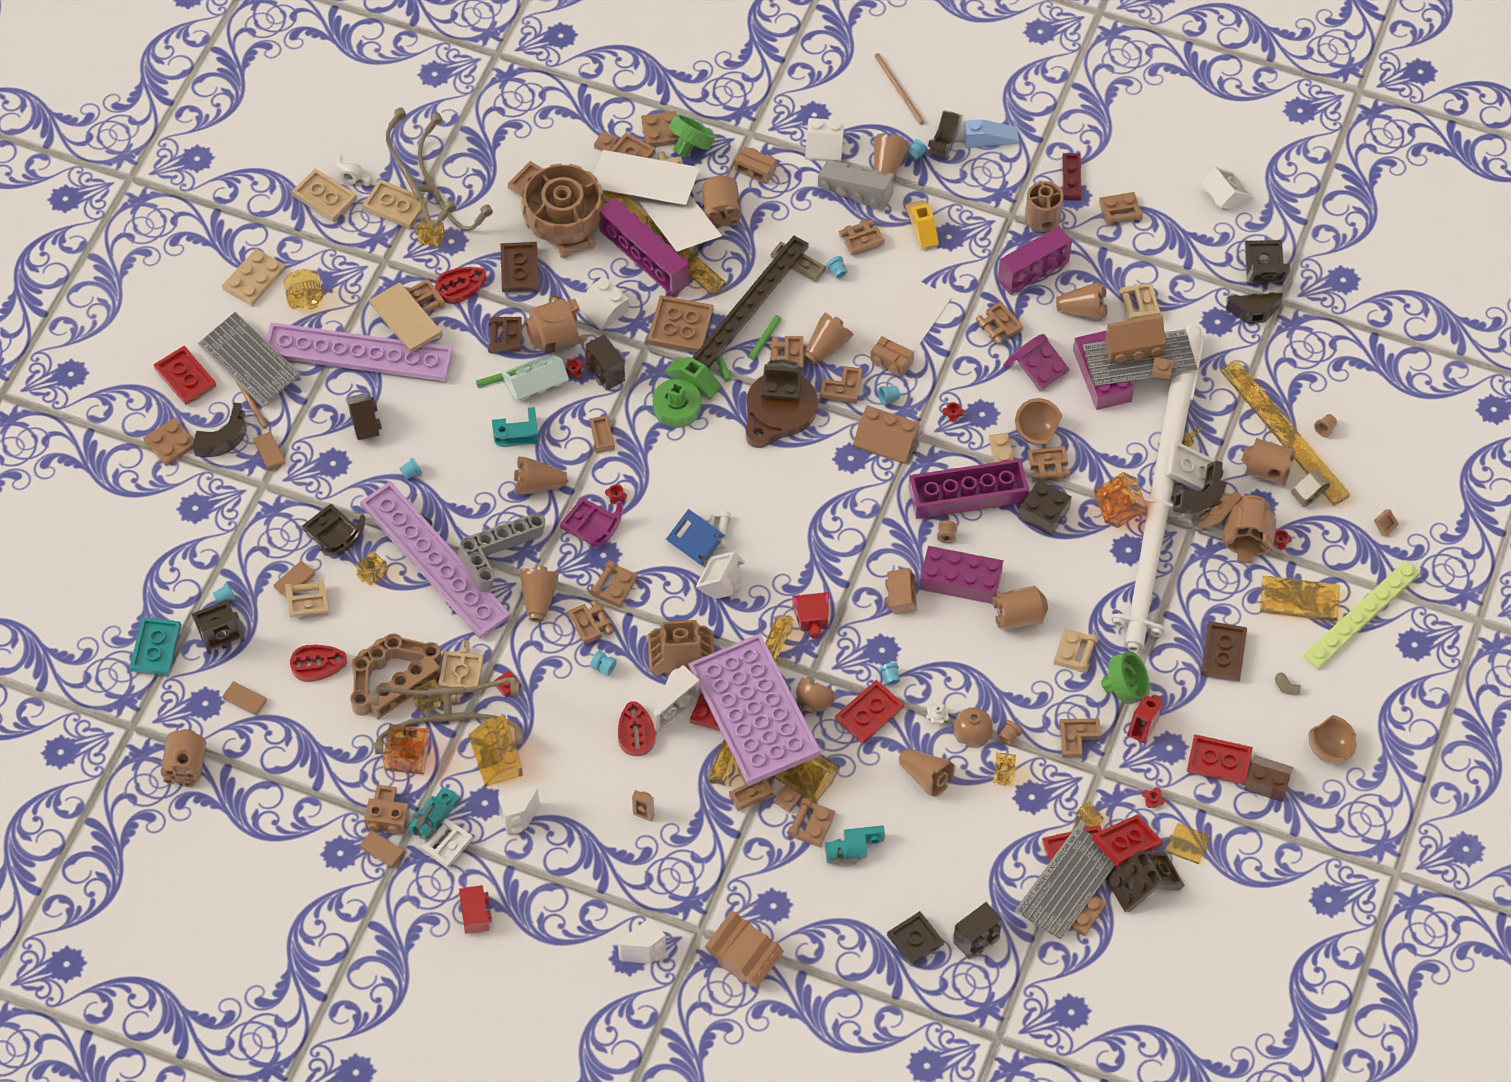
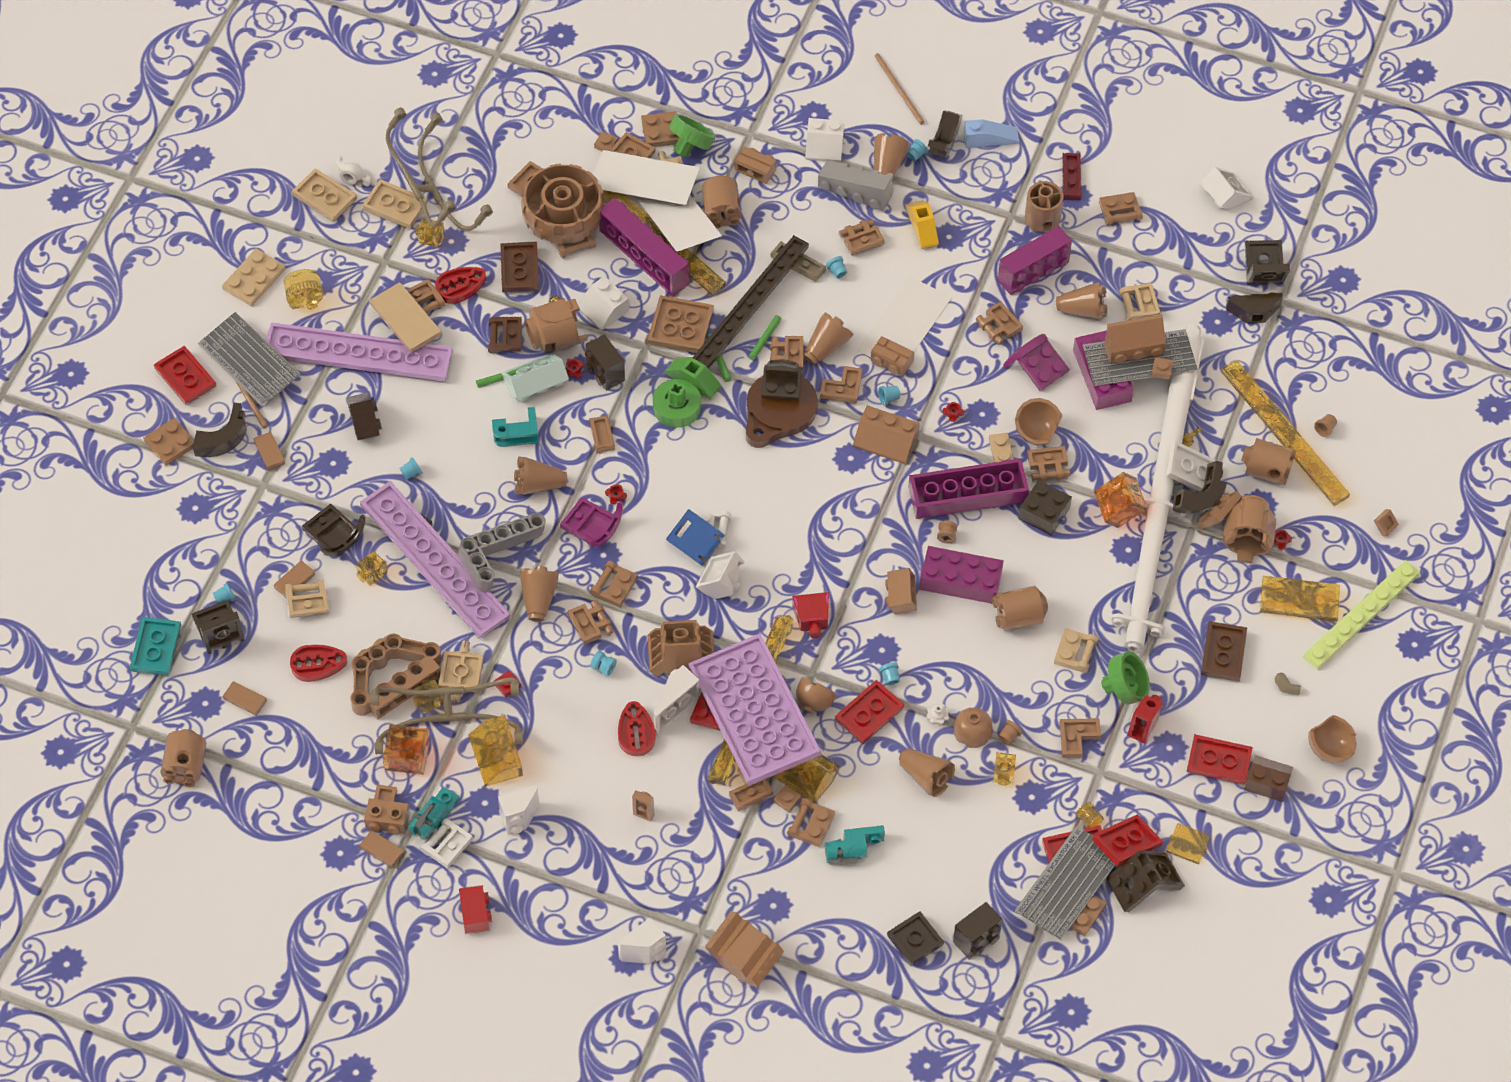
(1153, 803): red plate -> none
(1310, 488): dark tan beam -> none

